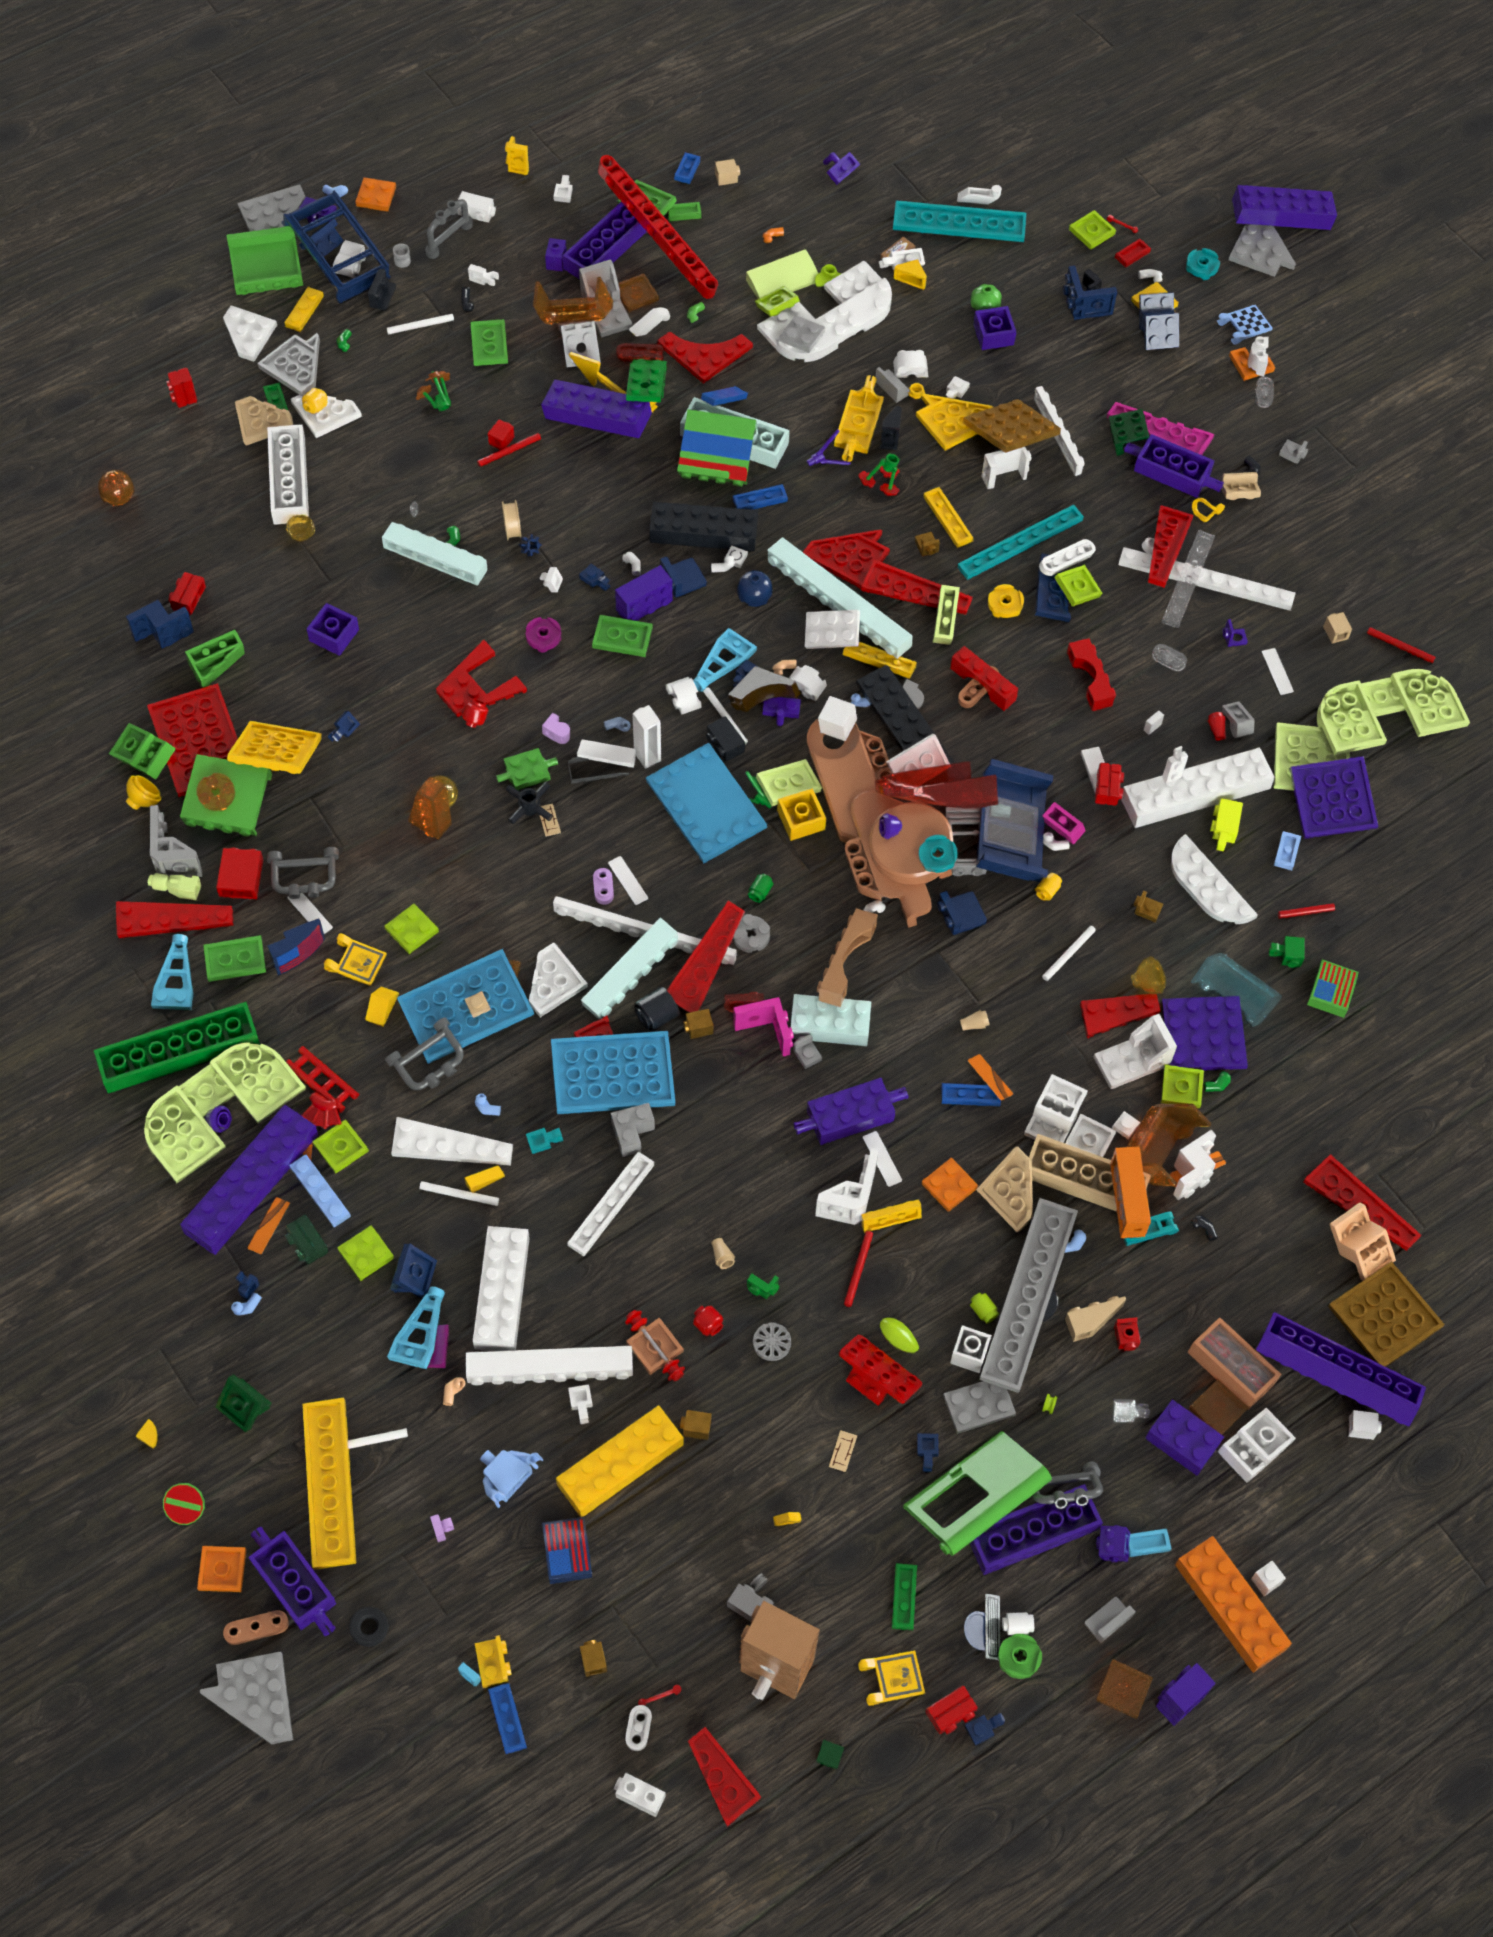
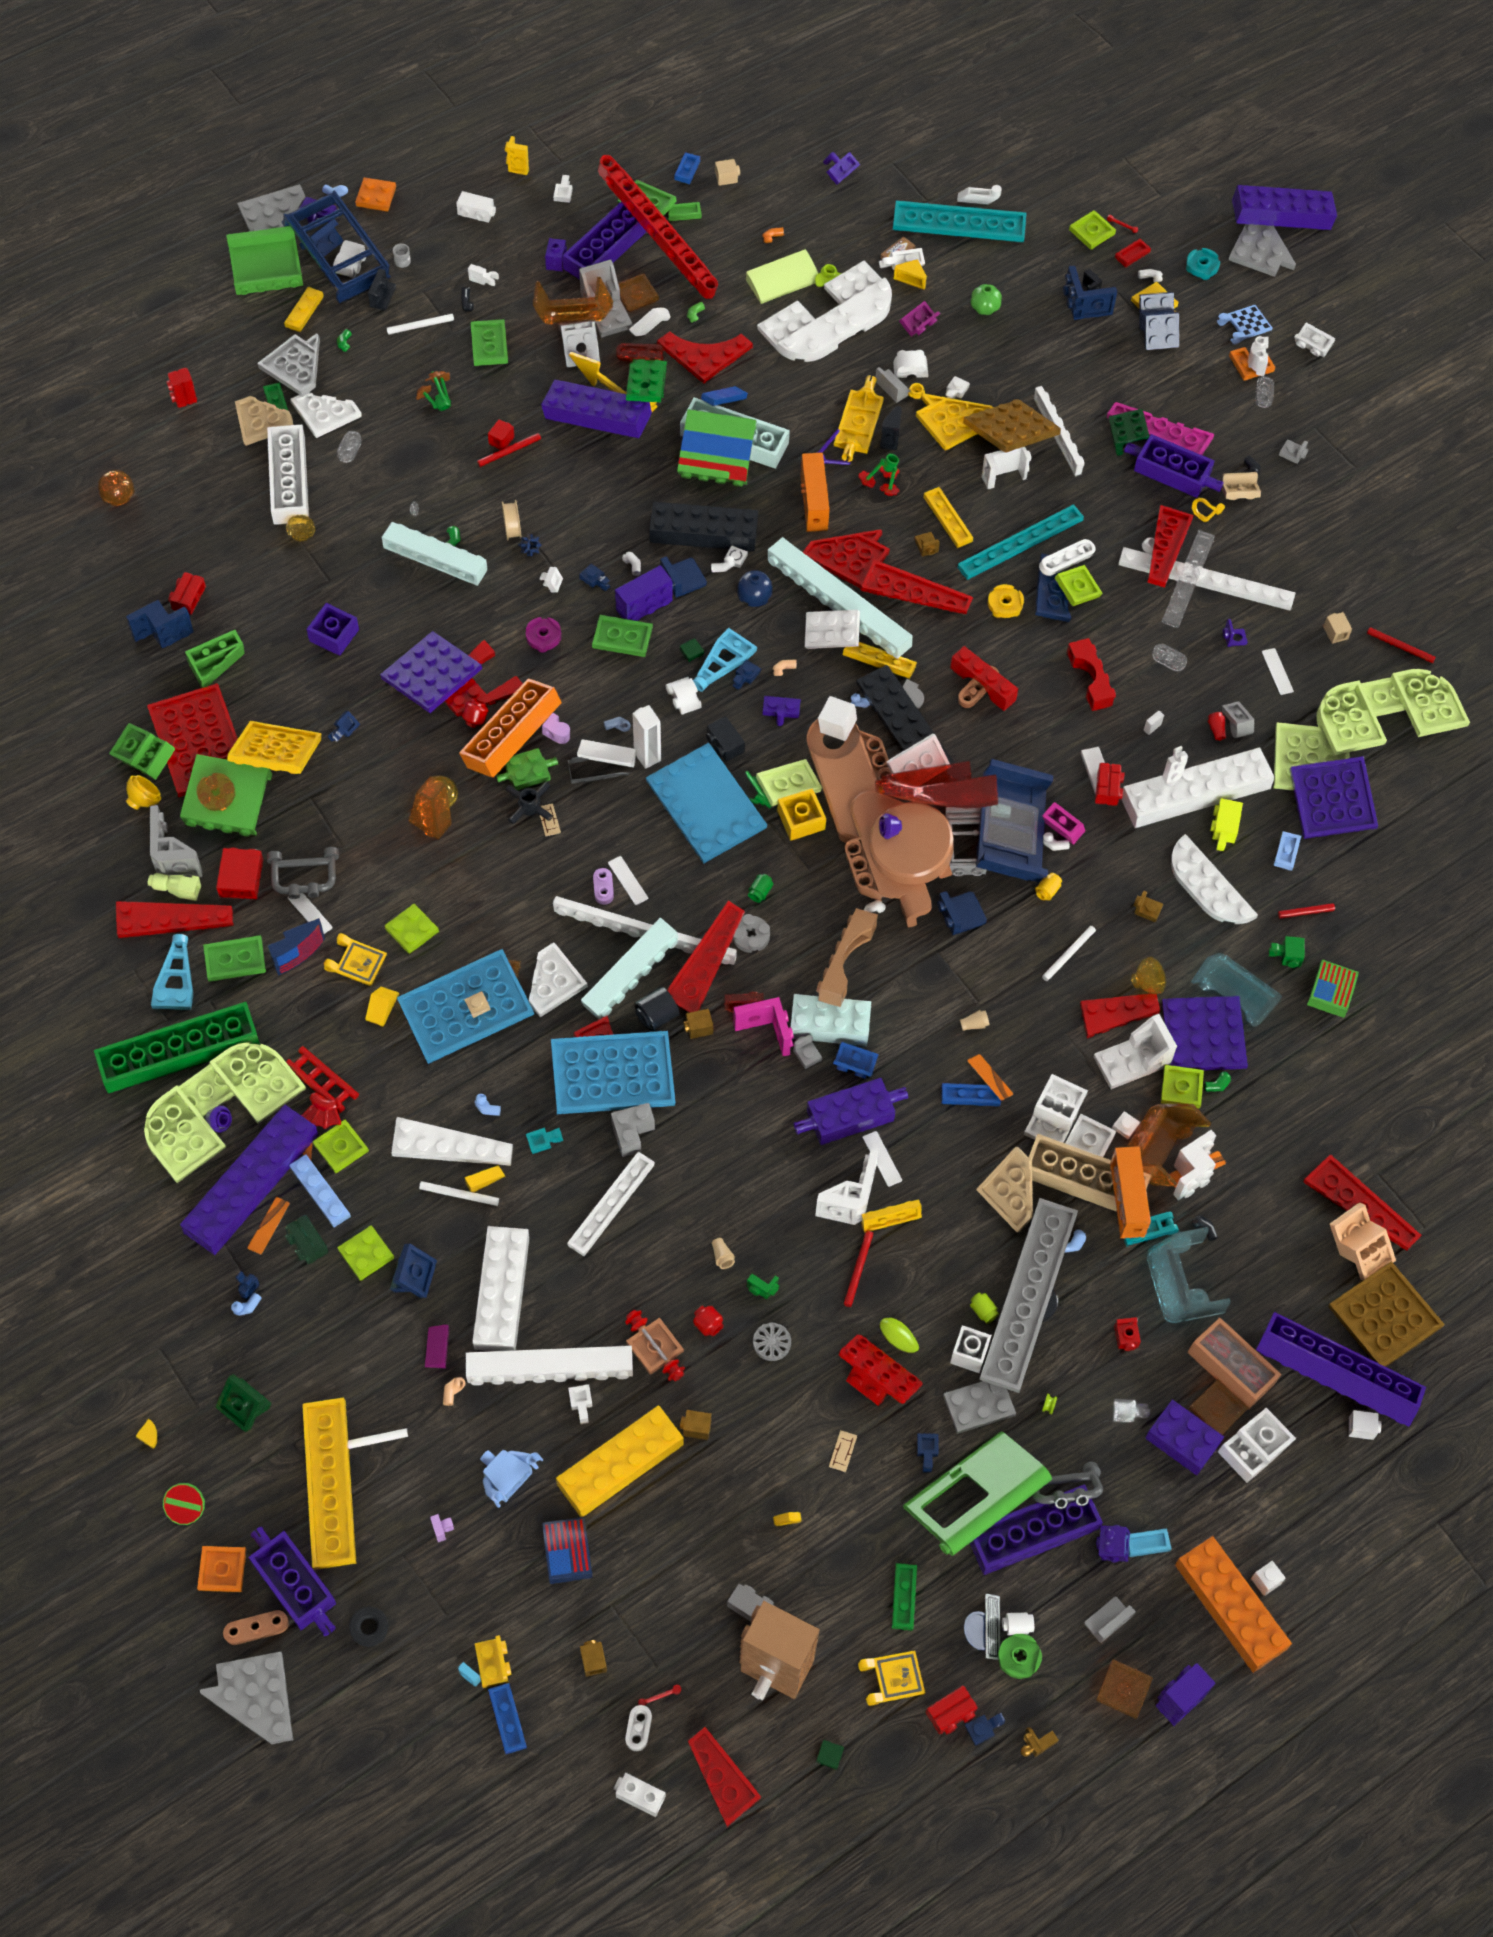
(248, 331): white plate -> none
(314, 400): yellow head -> none
(347, 449): none -> clear plate
(413, 1353): medium azure plate -> none
(431, 671): none -> dark purple plate
(432, 1079): dark grey bar -> none
(464, 223): dark grey bar -> none
(510, 727): none -> orange brick
(691, 650): none -> dark green tile
(710, 695): white bar -> none
(759, 1582): light grey piece -> none
(760, 498): blue tile -> none
(761, 686): dark brown arch -> none
(777, 301): lime plate -> none
(802, 334): light grey plate -> none
(808, 681): white cylinder -> none
(814, 492): none -> orange brick
(855, 1059): none -> blue bracket
(918, 318): none -> magenta bracket
(942, 863): teal plate -> none
(946, 615): yellowish green brick -> none
(949, 1184): orange plate -> none
(994, 328): dark purple brick -> none
(1037, 1745): none -> pearl gold piece
(1088, 1320): tan slope -> none
(1170, 1282): none -> clear light blue windscreen
(1314, 340): none -> white bracket

